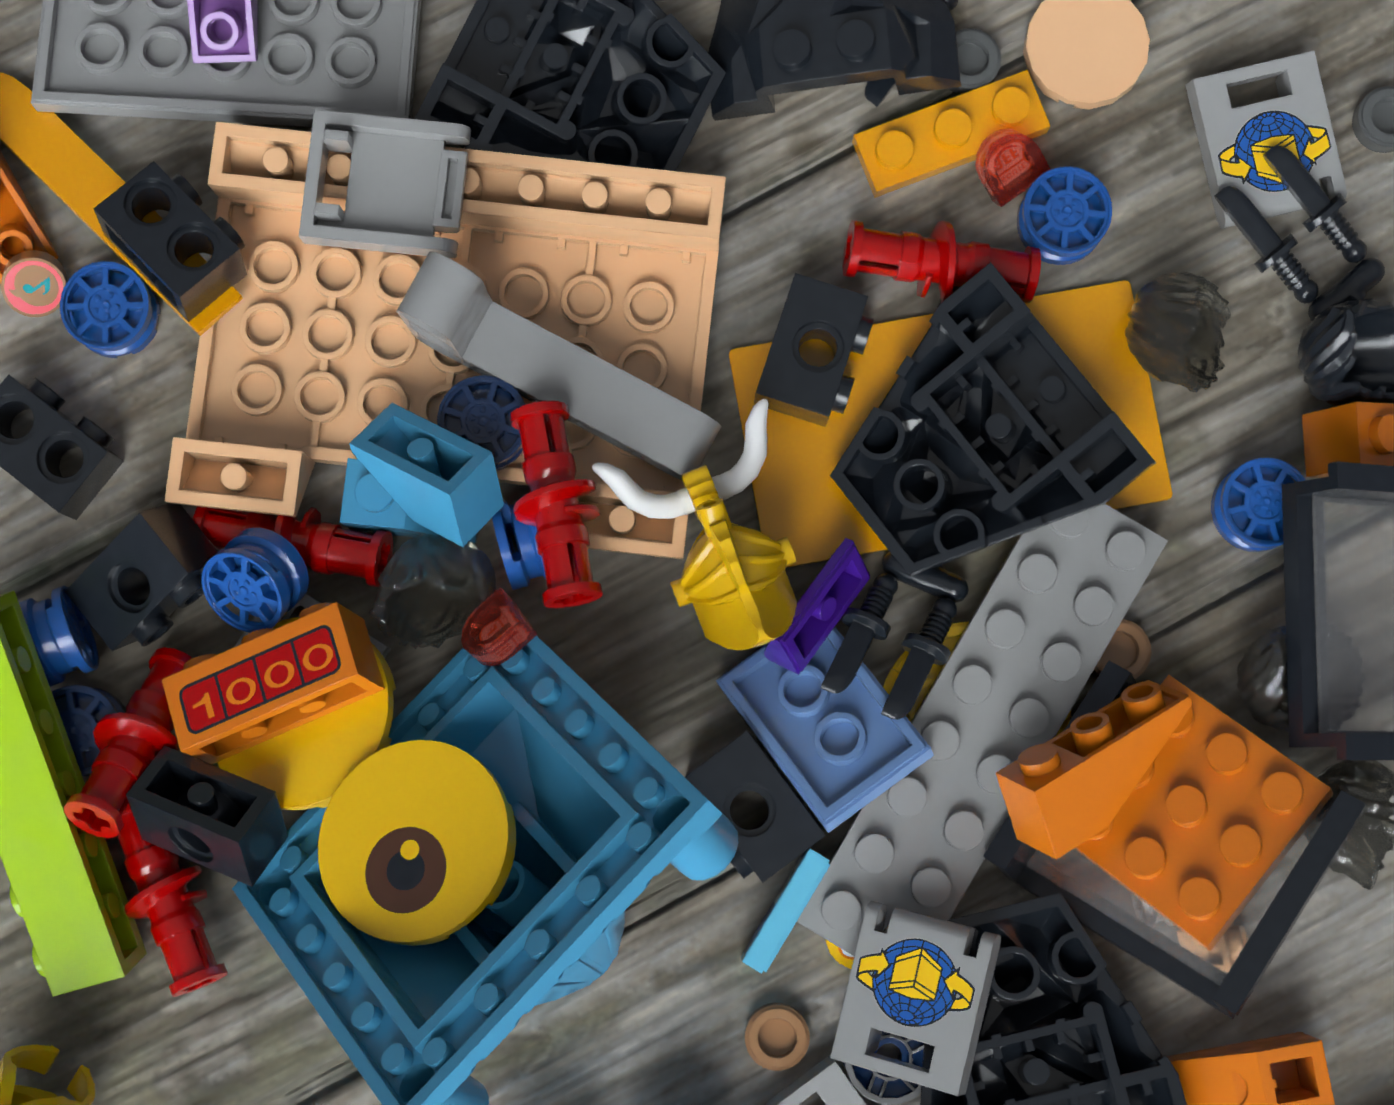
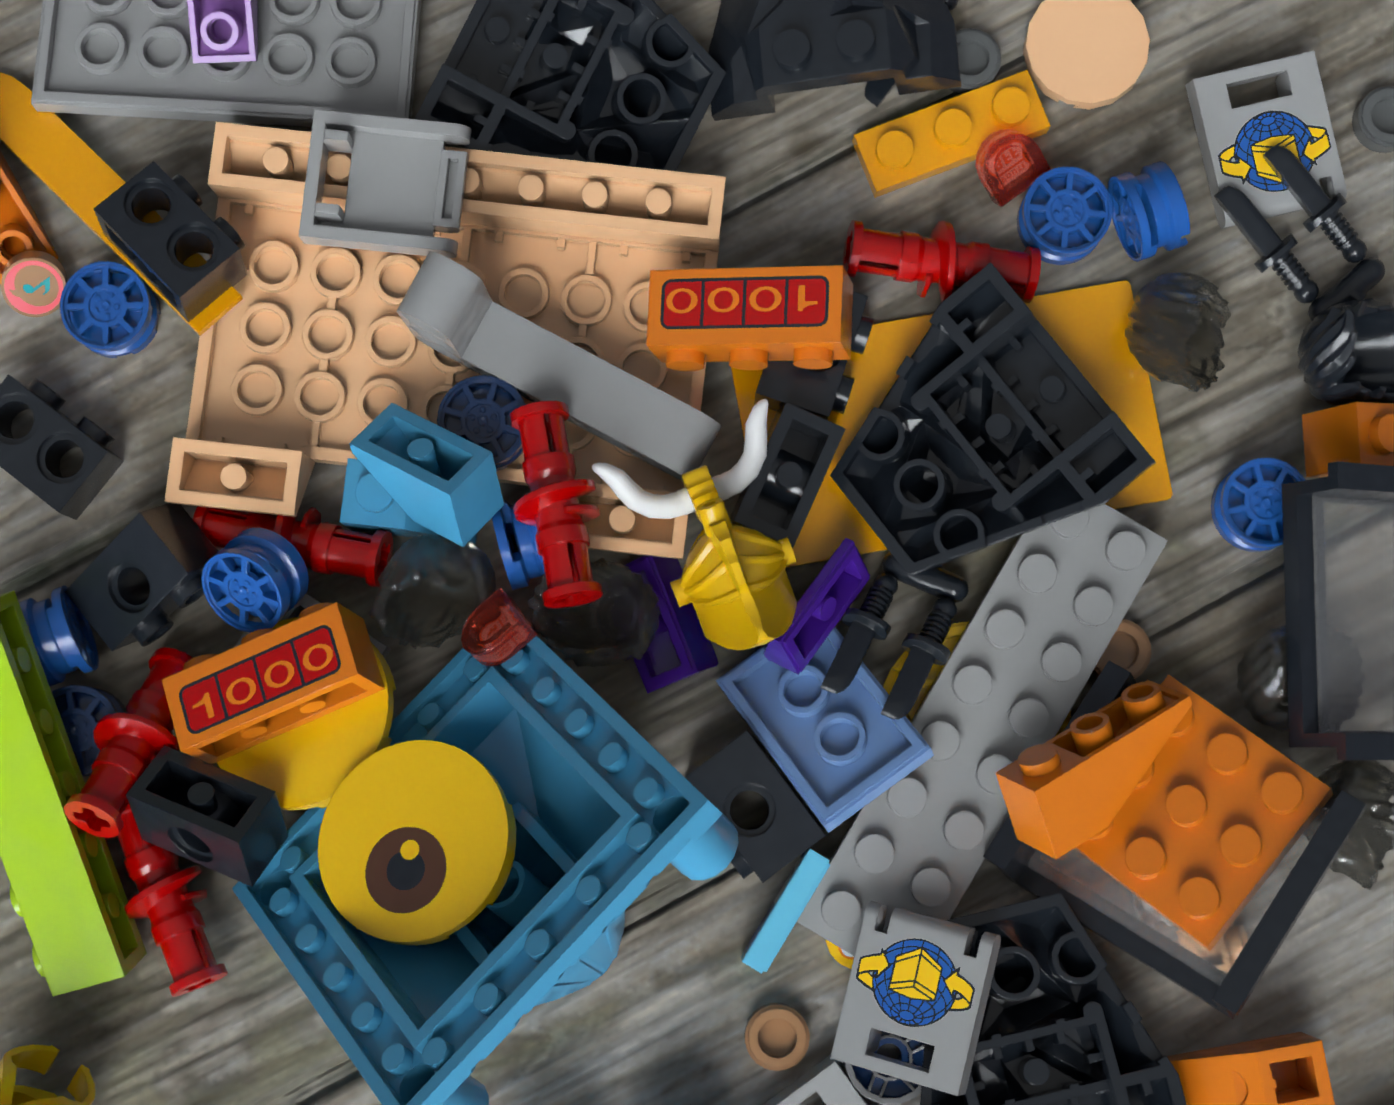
(604, 630): none -> clear smoke hair
(679, 642): none -> dark purple slope
(750, 316): none -> orange brick
(791, 475): none -> black brick
(1149, 211): none -> blue wheel

